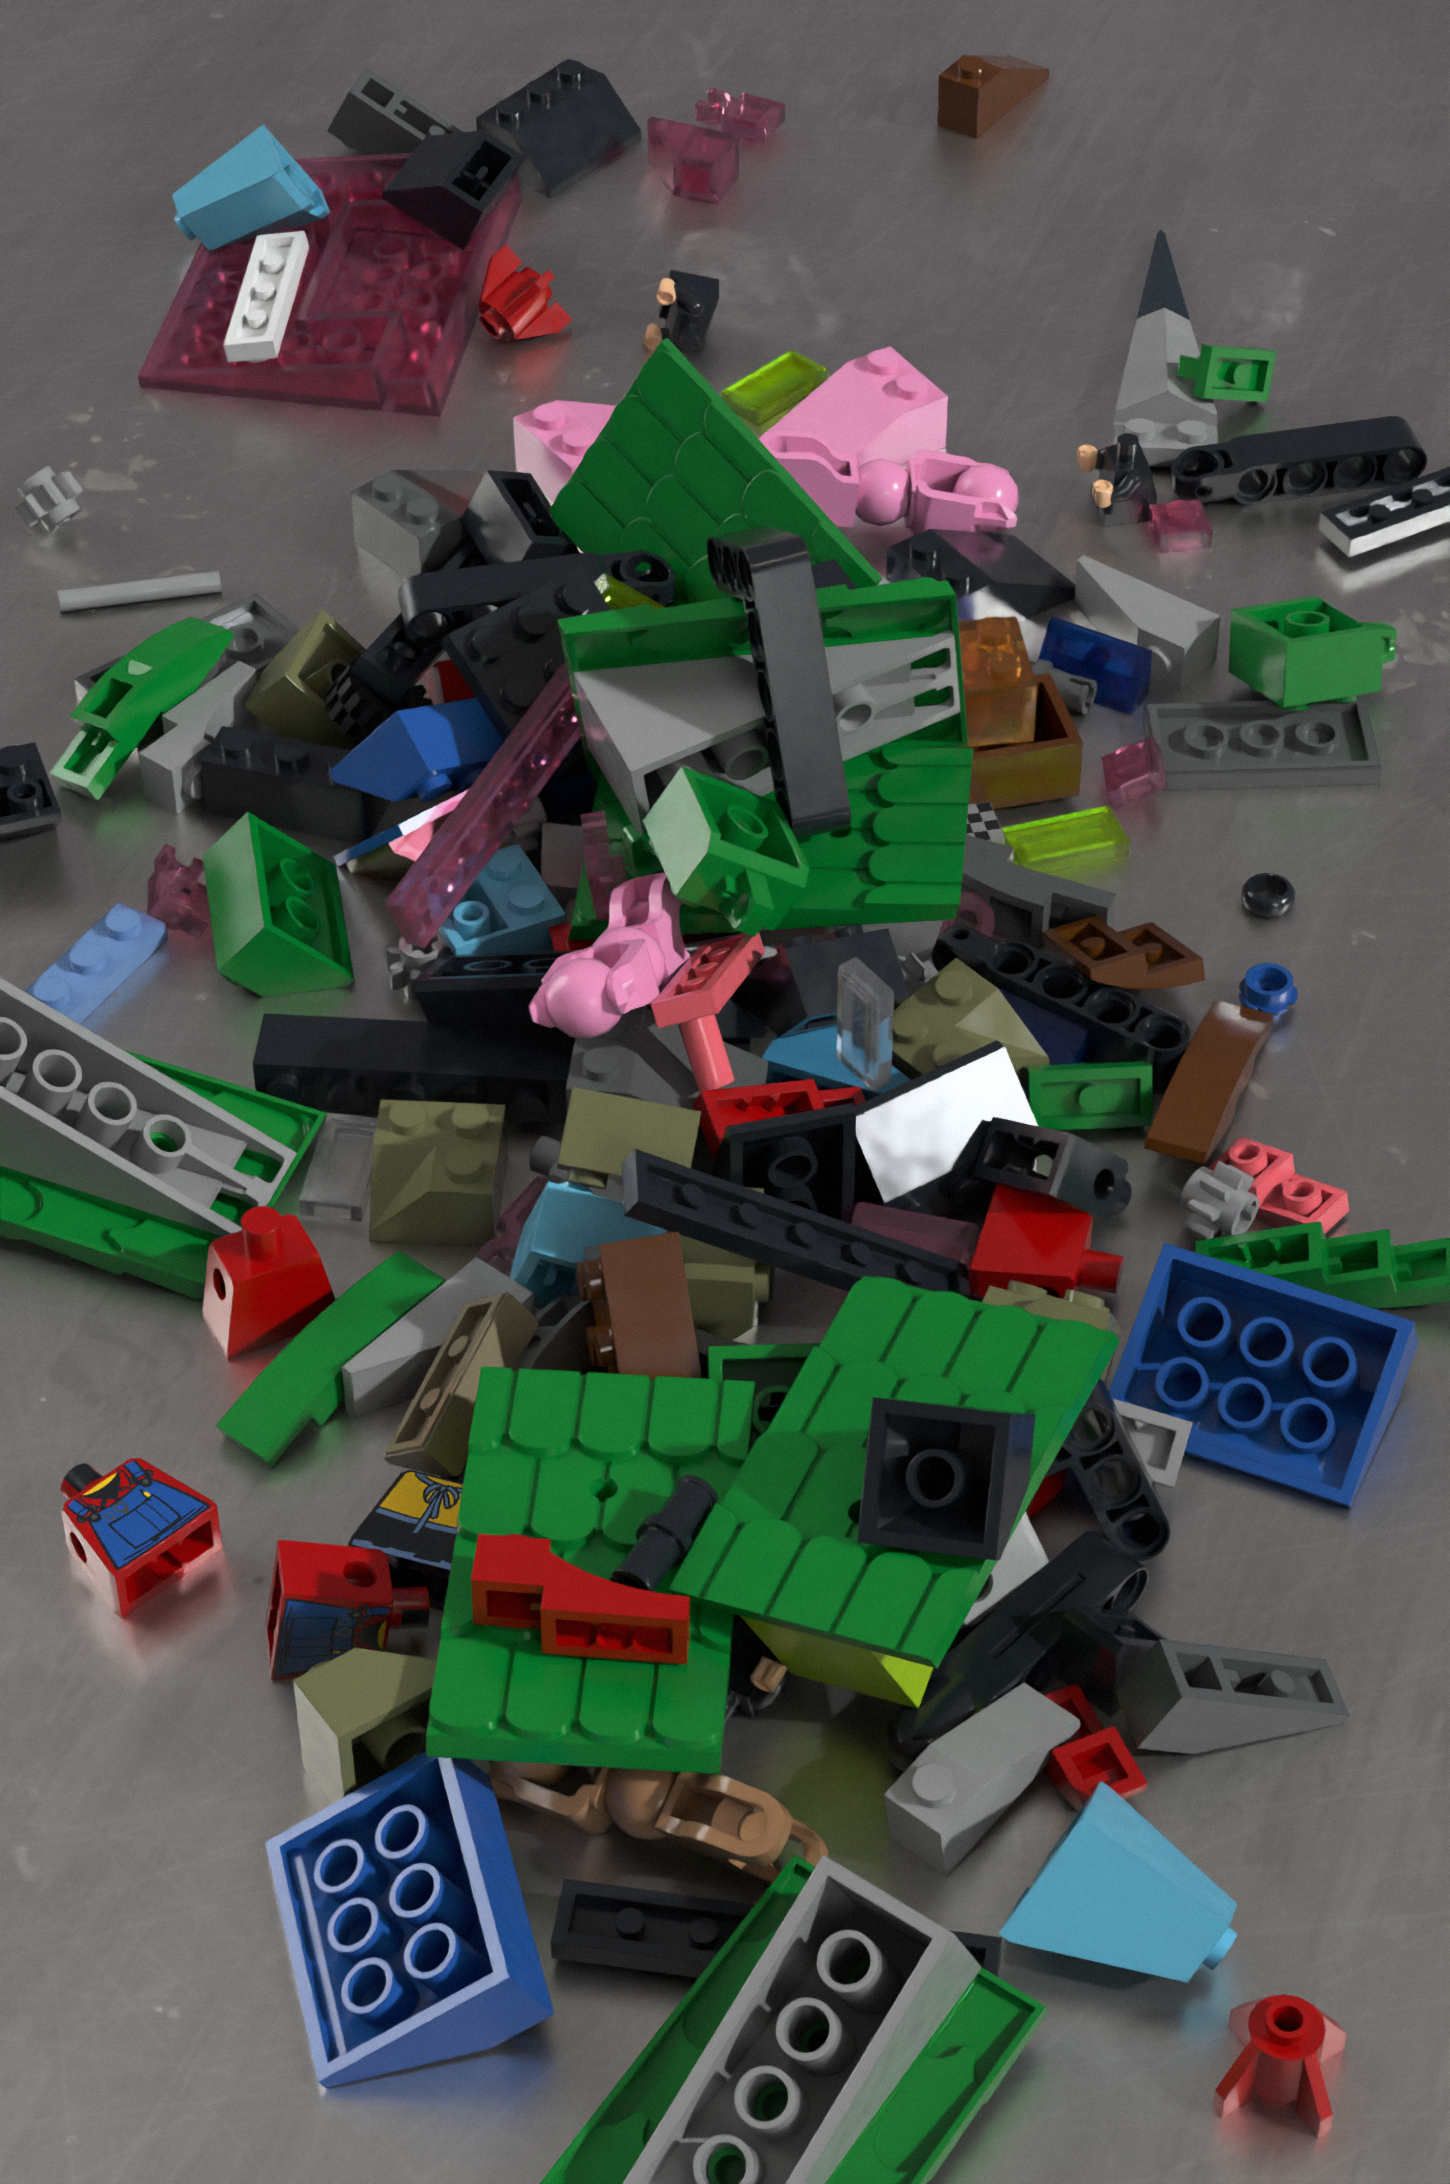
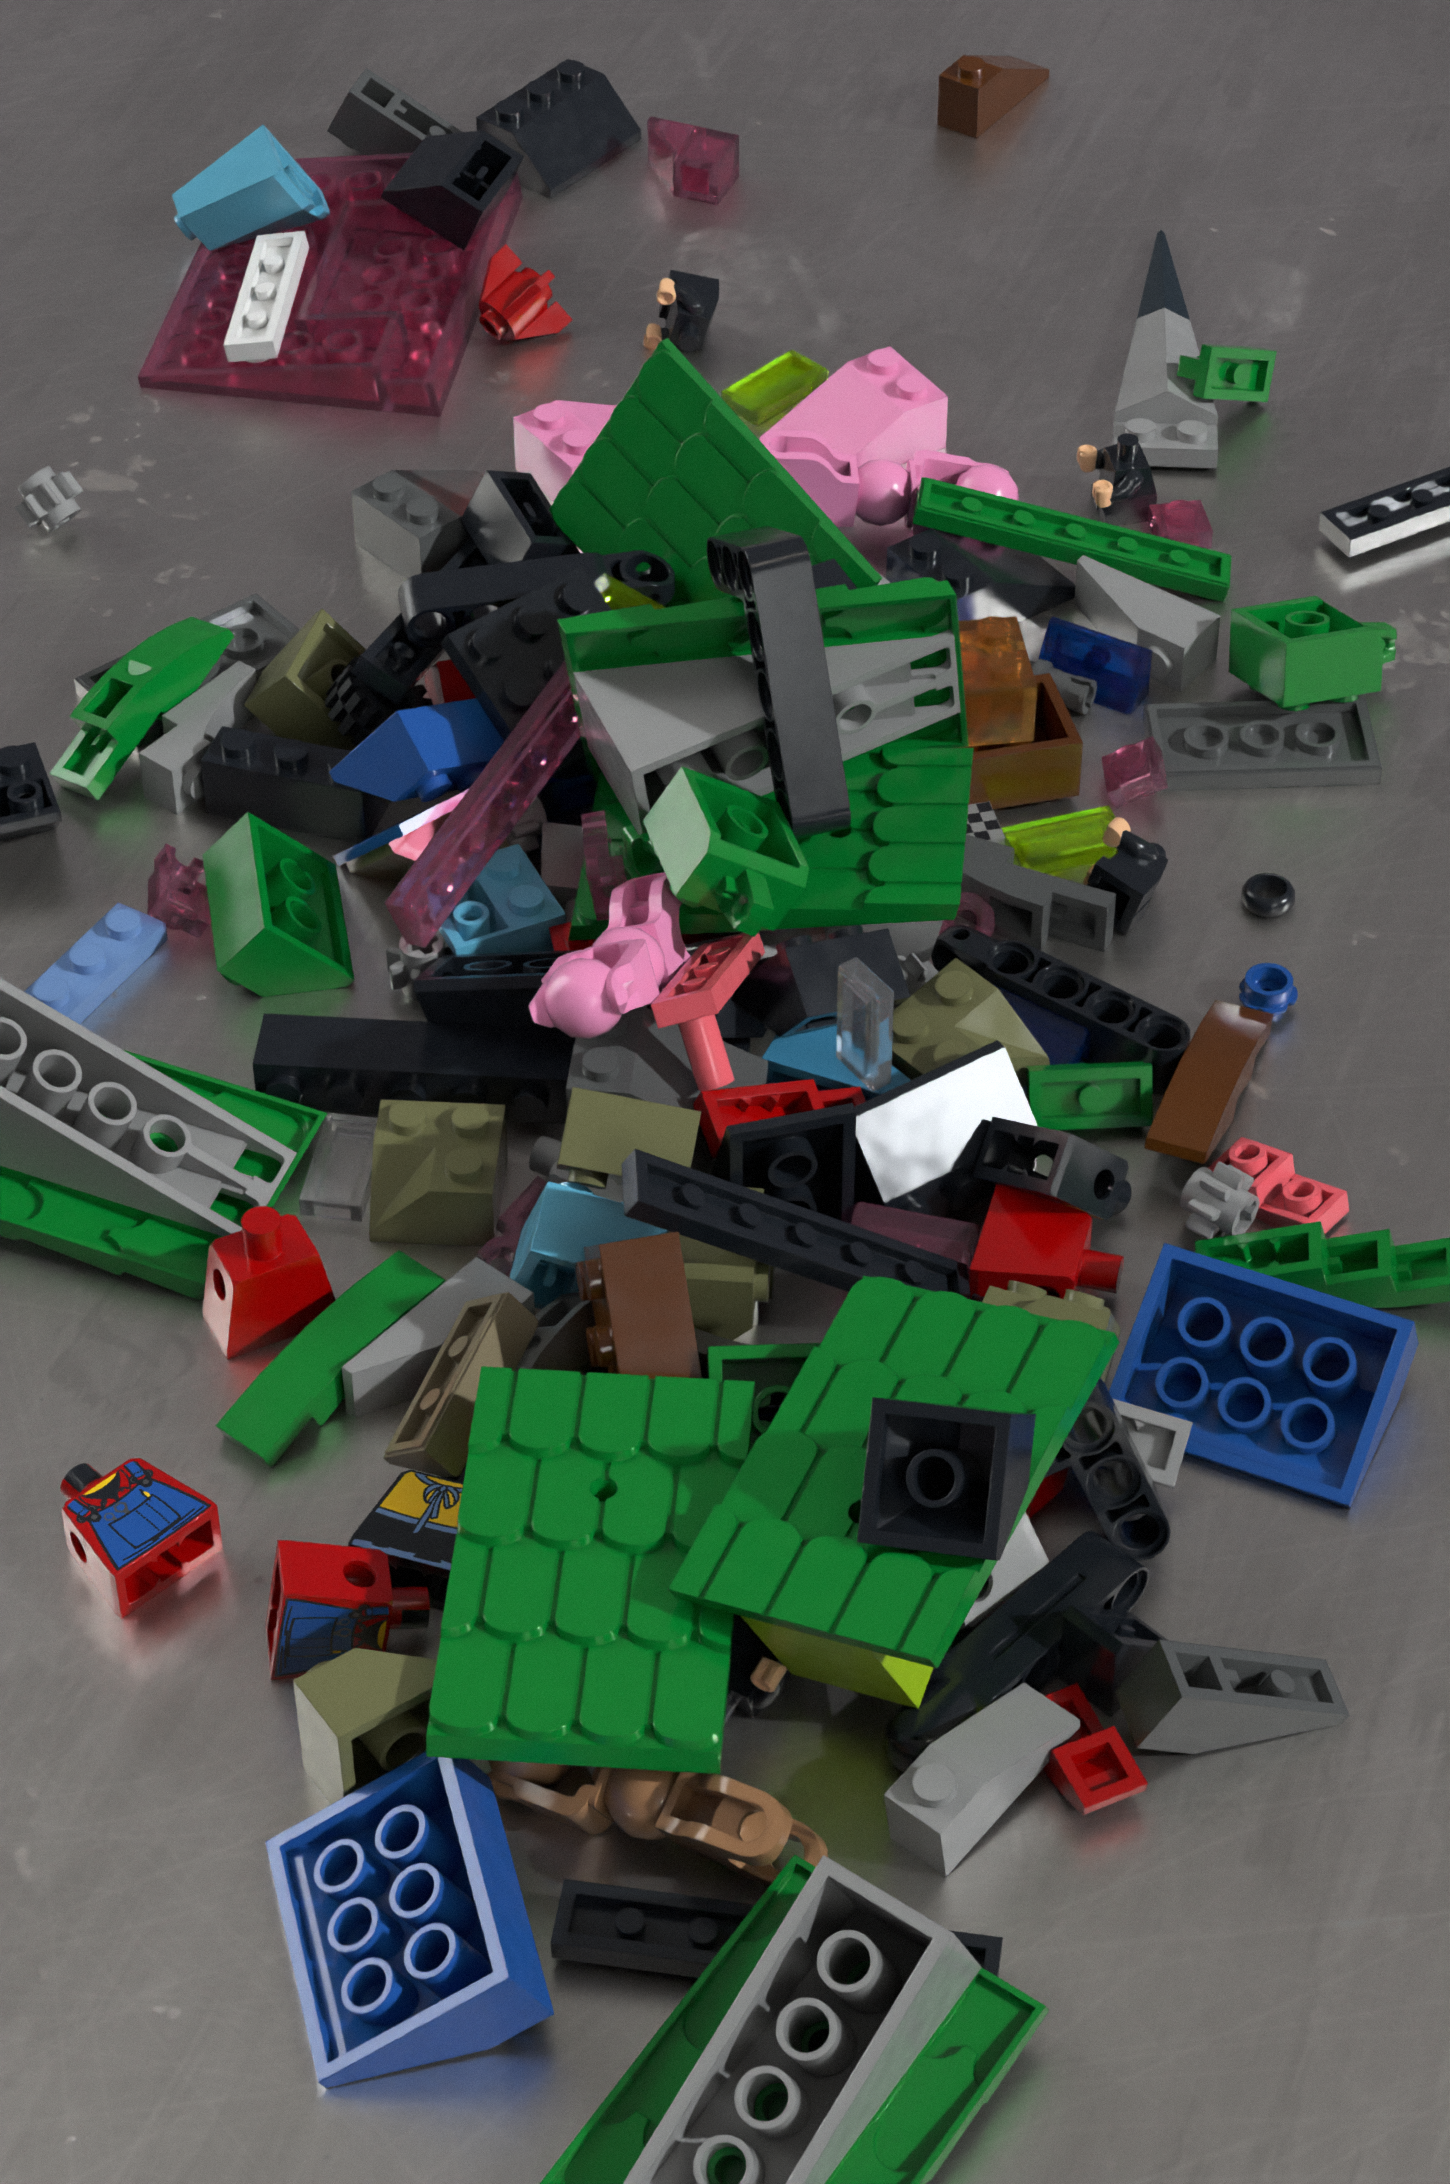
(139, 591): light grey bar -> none
(579, 1614): red slope -> none
(666, 1535): black pin -> none
(745, 116): clear pink plate -> none
(1070, 537): none -> green tile
(1123, 1897): medium azure slope -> none
(1128, 874): none -> black piece
(1128, 958): reddish brown slope -> none
(1281, 2058): red brick -> none
(1301, 462): black piece -> none

